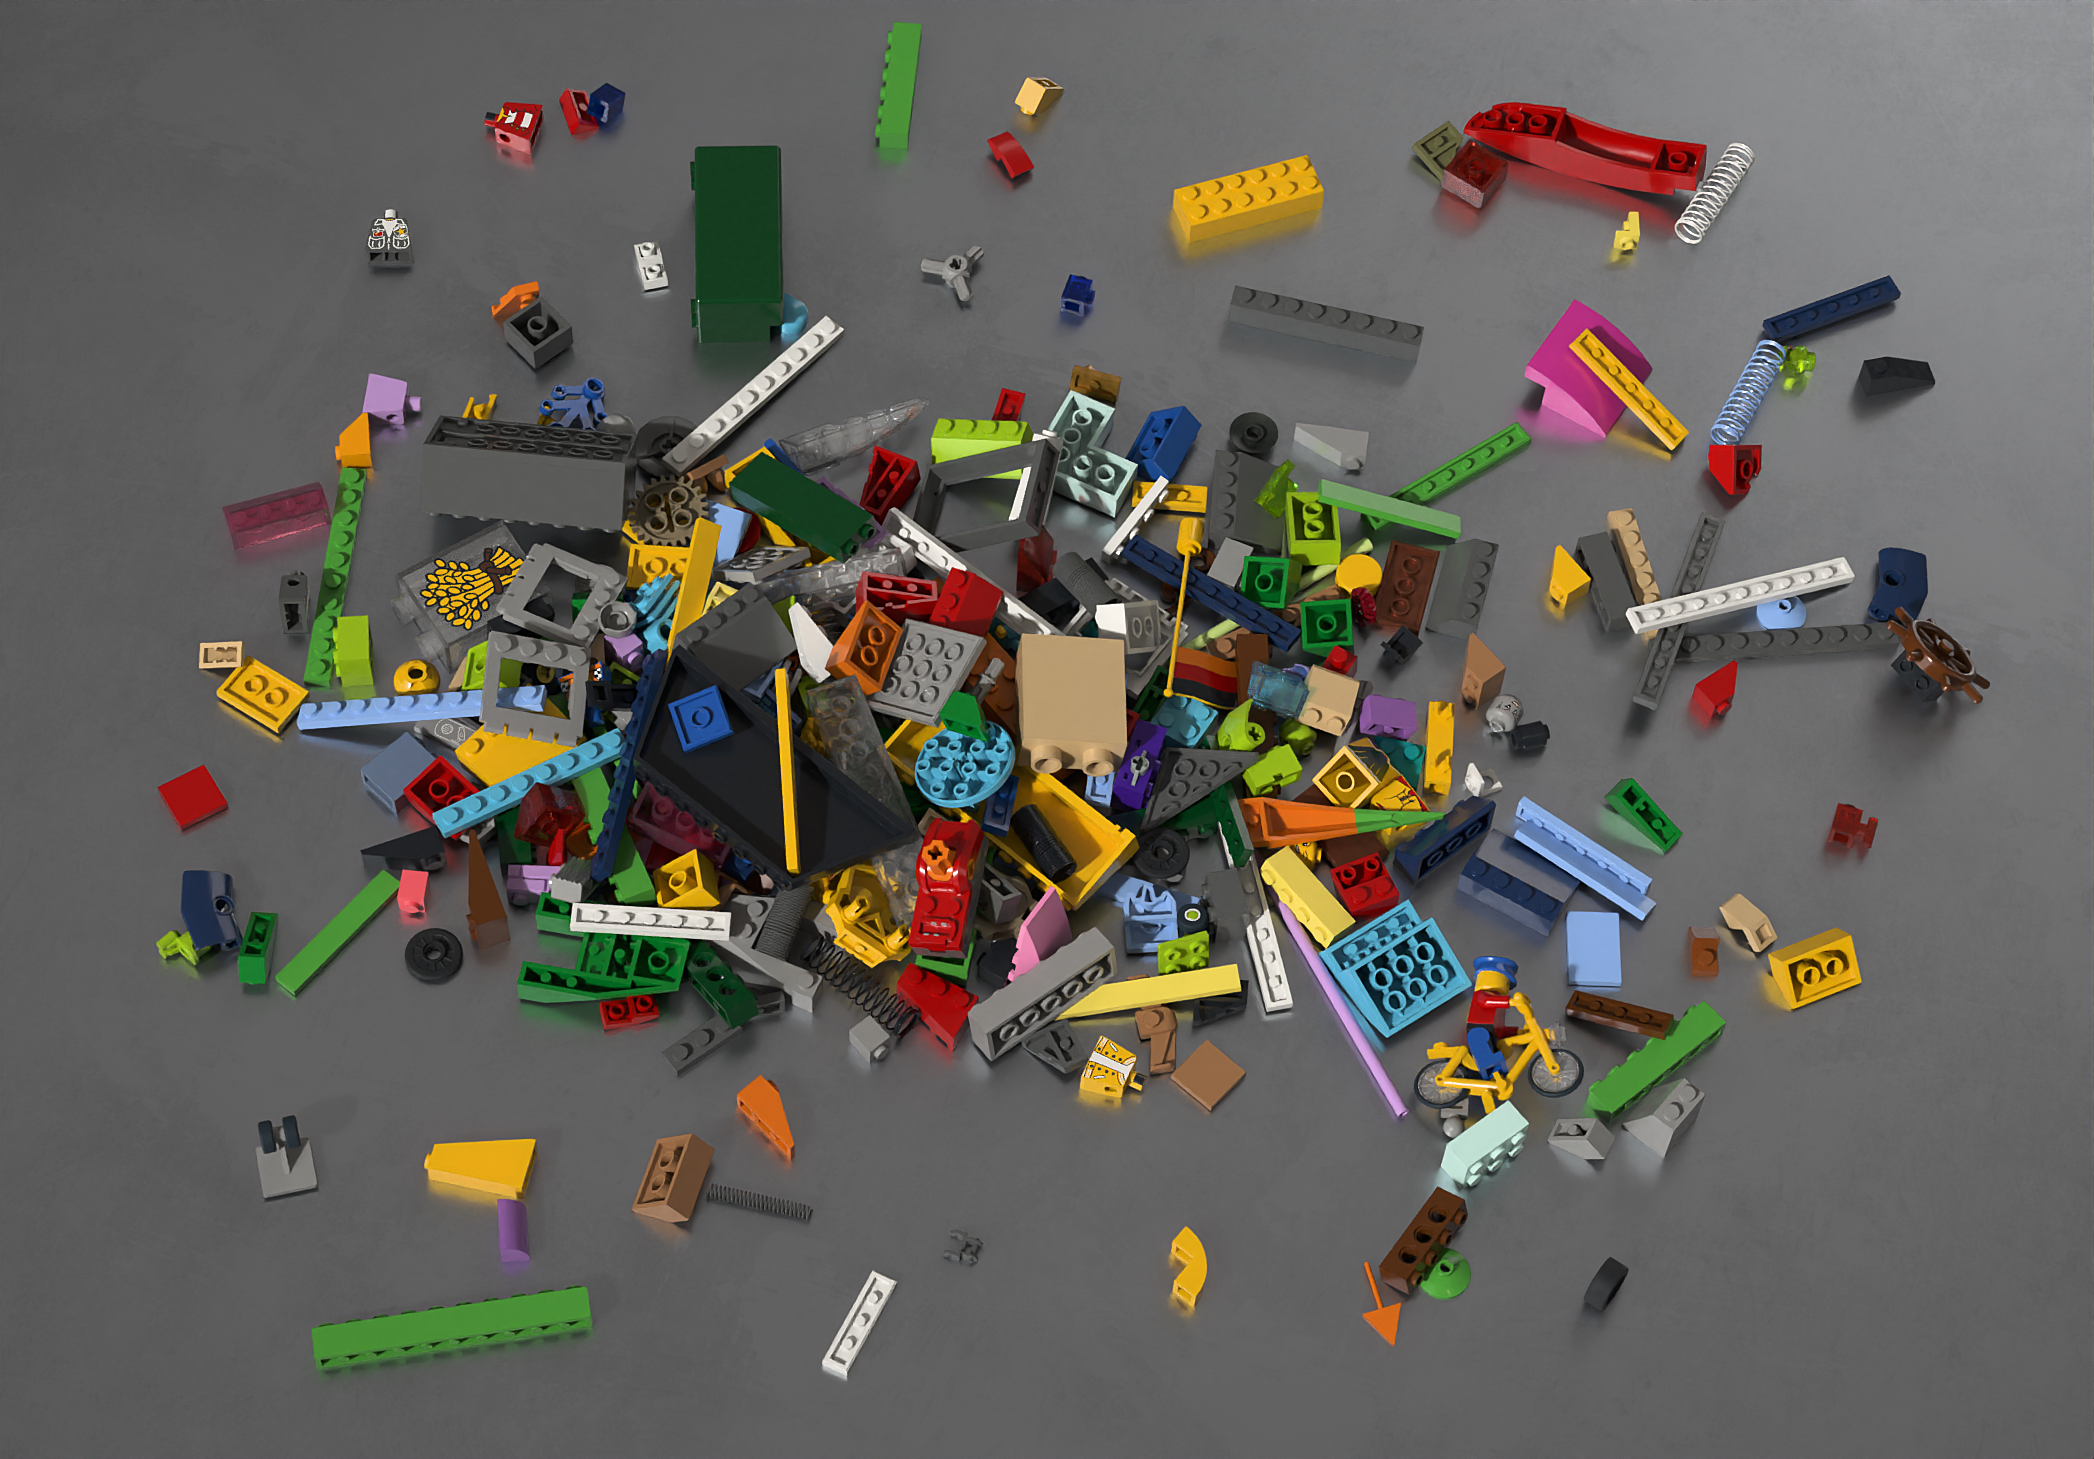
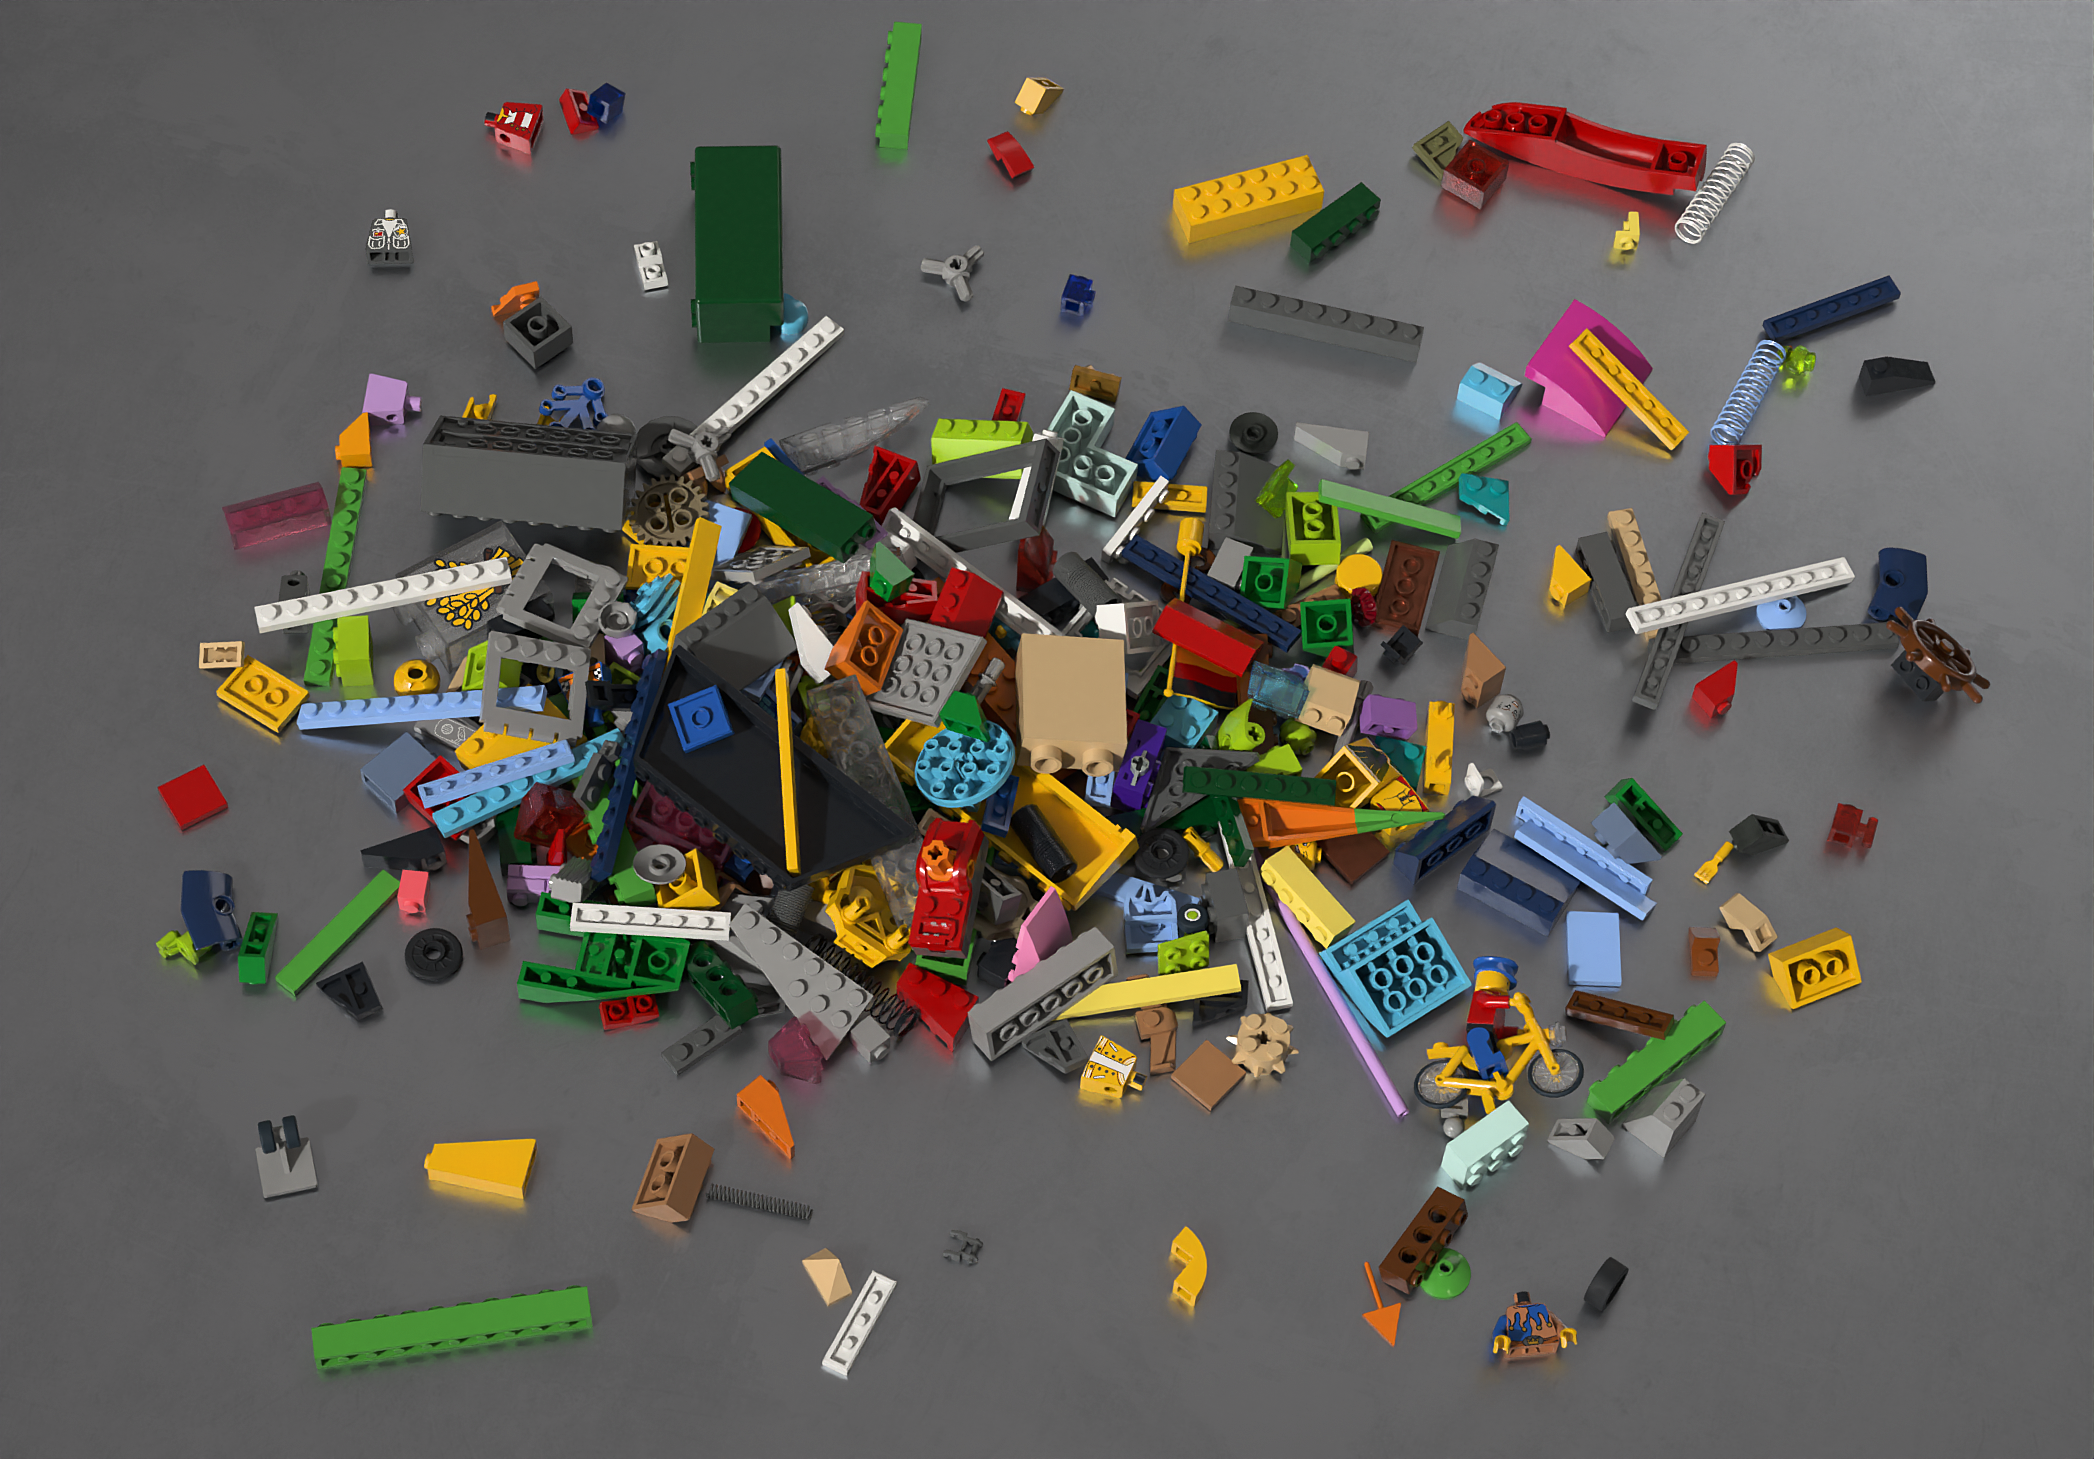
(352, 991): none -> black wing
(383, 595): none -> white plate
(495, 773): none -> light blue tile
(513, 1230): medium lavender brick -> none
(596, 775): none -> dark grey hinge
(659, 864): none -> light grey dish
(702, 448): none -> light grey bush
(795, 1053): none -> clear pink slope
(805, 982): none -> light grey wing
(828, 1276): none -> tan slope
(888, 574): none -> green slope
(1202, 850): none -> yellow axle
(1207, 636): none -> red slope
(1259, 786): none -> dark green plate
(1262, 1044): none -> tan brick
(1335, 222): none -> dark green brick
(1365, 888): red slope -> none
(1486, 495): none -> teal wing
(1488, 390): none -> medium azure slope
(1530, 1329): none -> torso
(1623, 837): none -> sand blue slope
(1710, 868): none -> yellow piece
(1757, 835): none -> pearl dark grey slope

